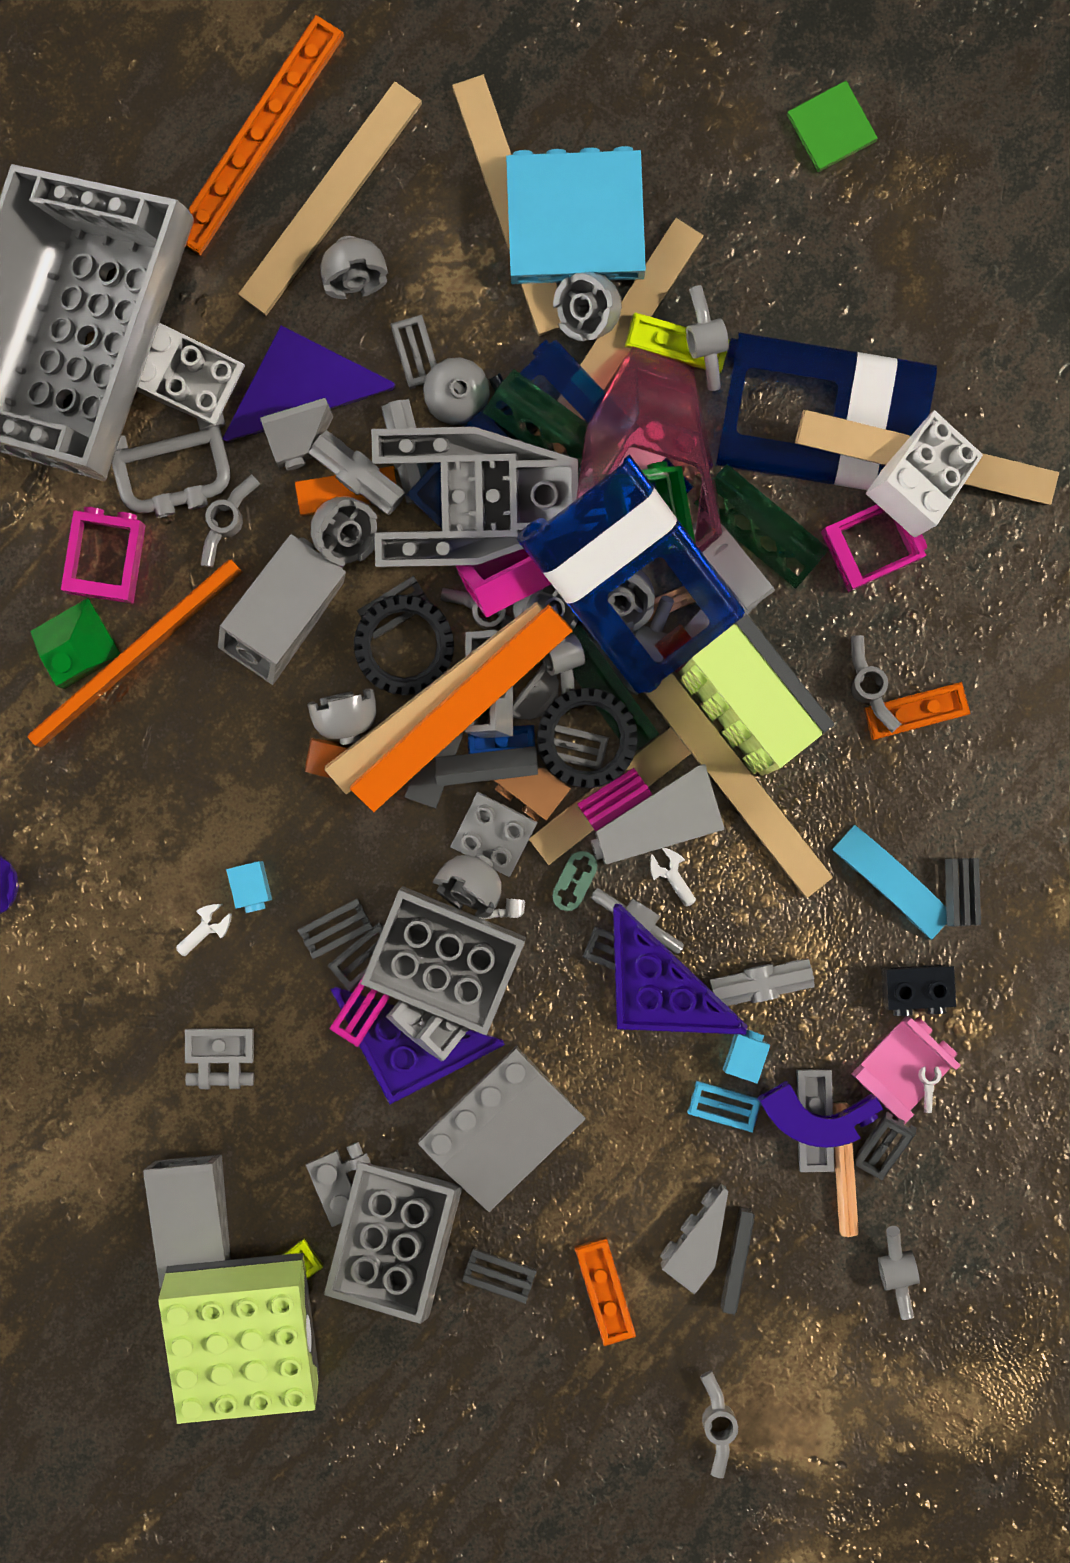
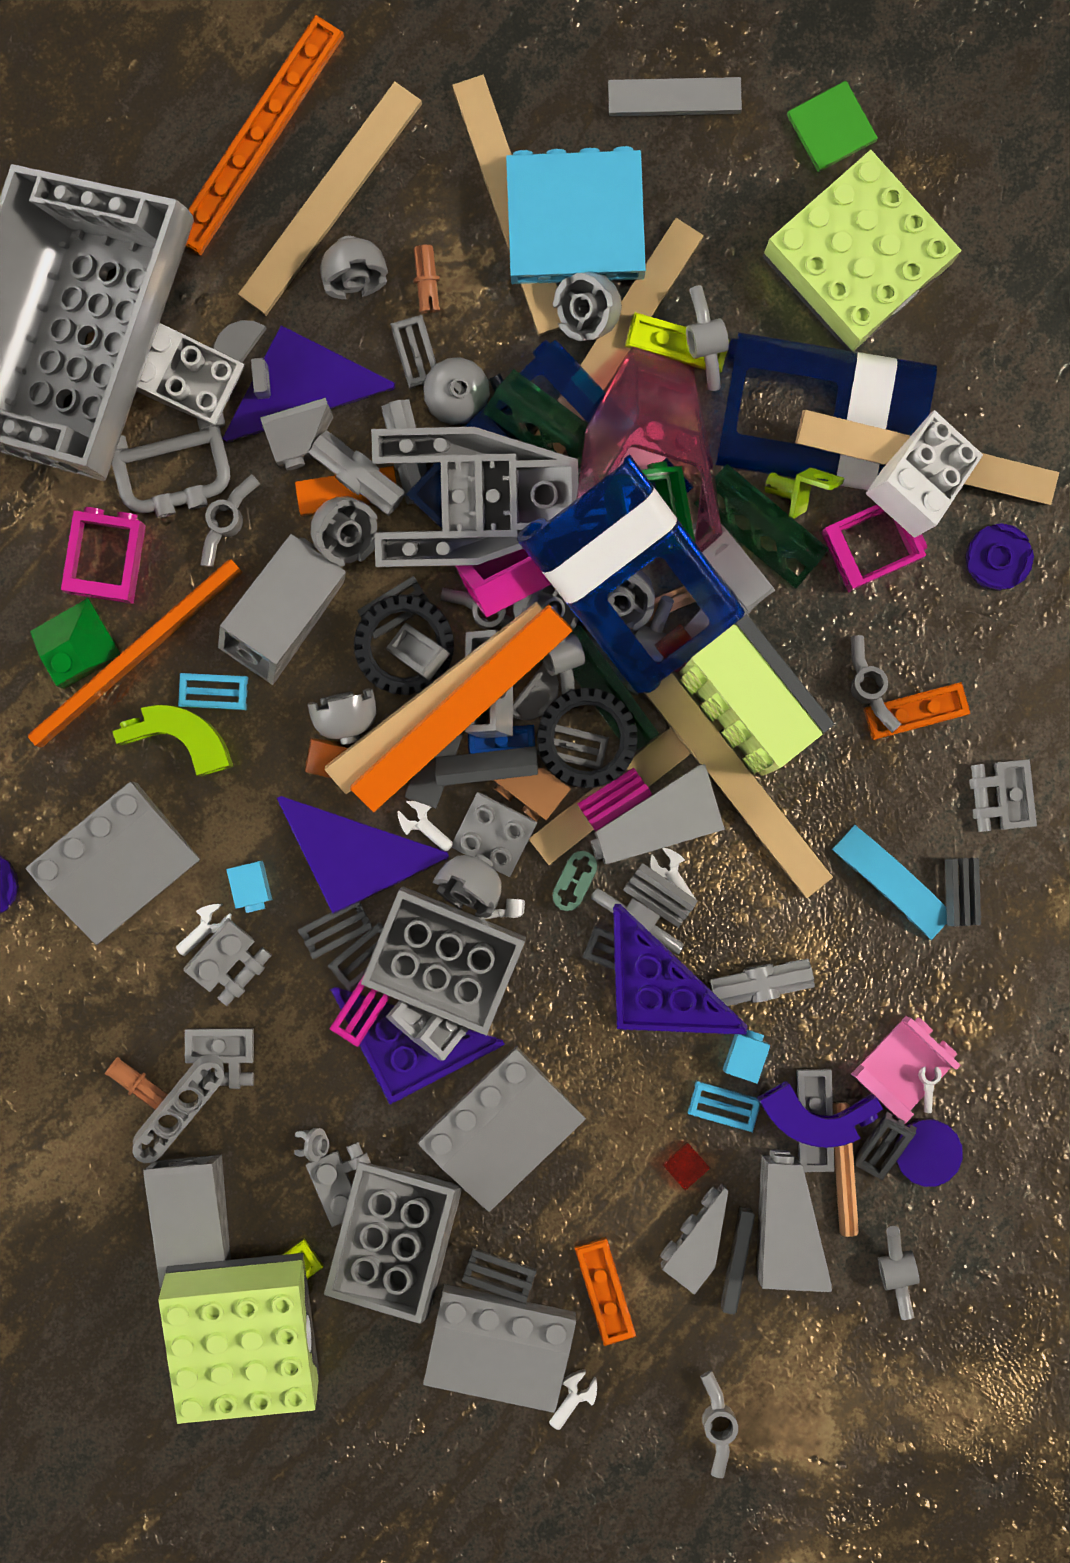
(113, 863): none -> light grey slope
(136, 1083): none -> nougat axle
(181, 1111): none -> light grey beam
(200, 737): none -> lime arch
(220, 955): none -> light grey plate
(239, 339): none -> light grey tile
(241, 693): none -> medium azure tile
(261, 379): none -> light grey tile
(315, 1144): none -> light grey plate
(354, 858): none -> dark purple tile
(417, 651): none -> light grey tile
(424, 826): none -> white bar
(426, 279): none -> nougat axle
(500, 1348): none -> light grey slope
(573, 1398): none -> white bar
(658, 898): none -> light grey tile
(674, 96): none -> light grey tile
(686, 1166): none -> clear red tile
(788, 1234): none -> light grey slope
(799, 490): none -> lime bracket
(860, 252): none -> yellowish green piece
(918, 988): black brick -> none
(932, 1154): none -> dark purple tile
(999, 557): none -> dark purple tile
(1014, 795): none -> light grey plate

